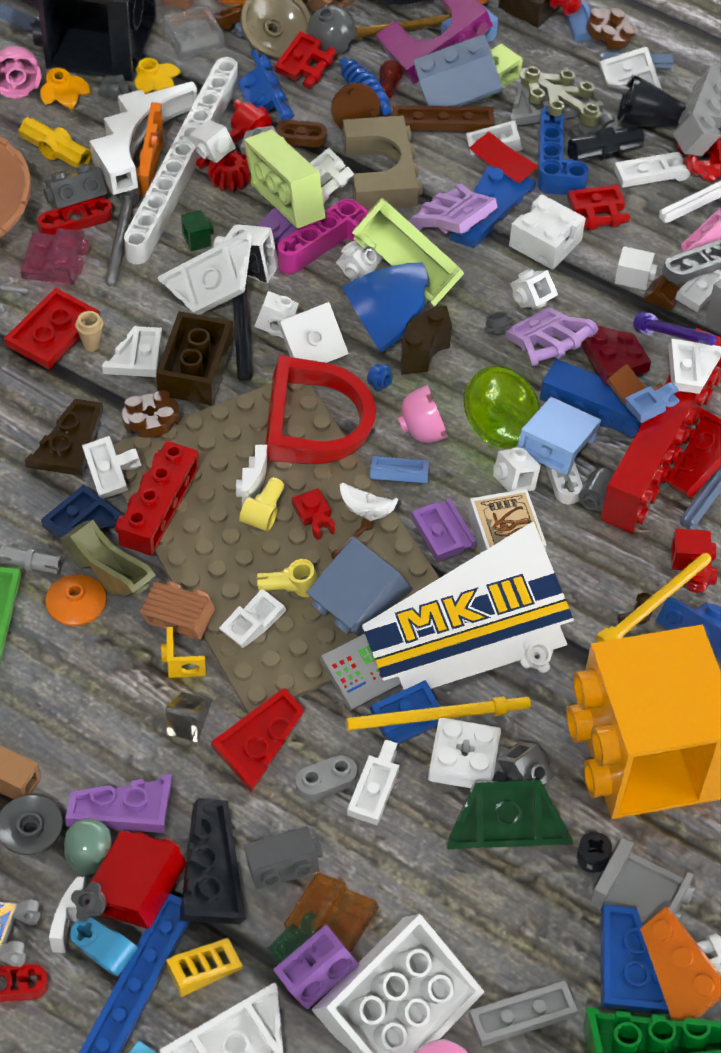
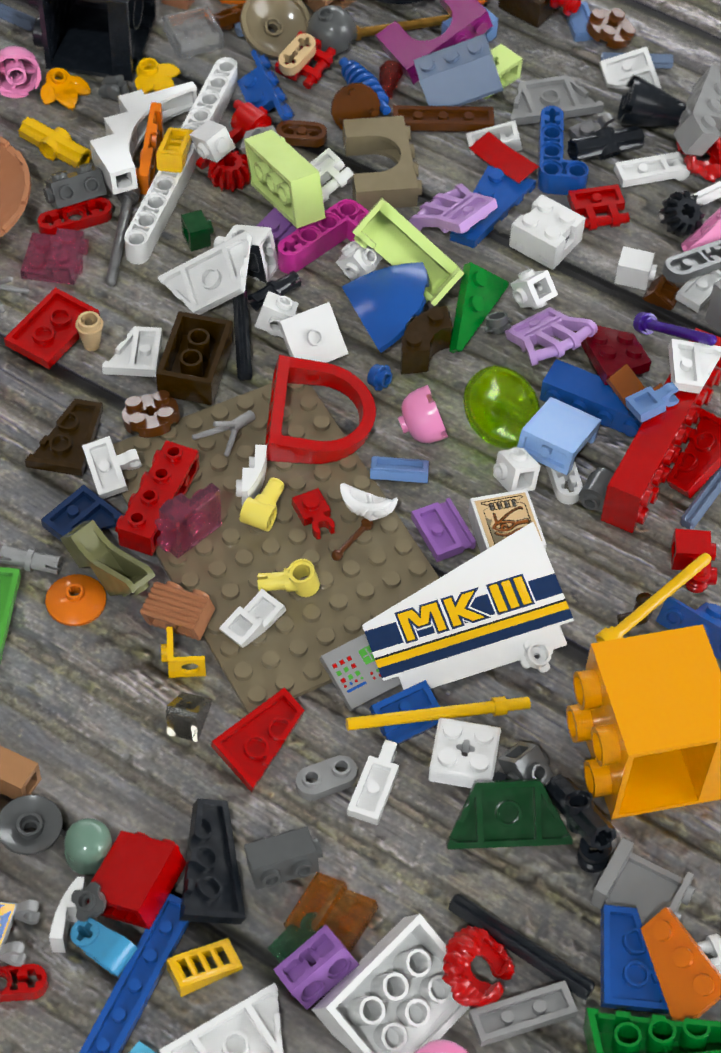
(124, 808): medium lavender wing -> none
(173, 153): none -> yellow slope
(188, 521): none -> clear pink plate
(233, 426): none -> light grey plant
(279, 287): none -> black pin
(294, 52): none -> tan beam
(357, 587): sand blue slope -> none
(457, 967): none -> red piece
(476, 298): none -> green wing
(522, 946): none -> black axle
(533, 79): olive plant -> none
(580, 812): none -> black piece
(682, 213): none -> black gear

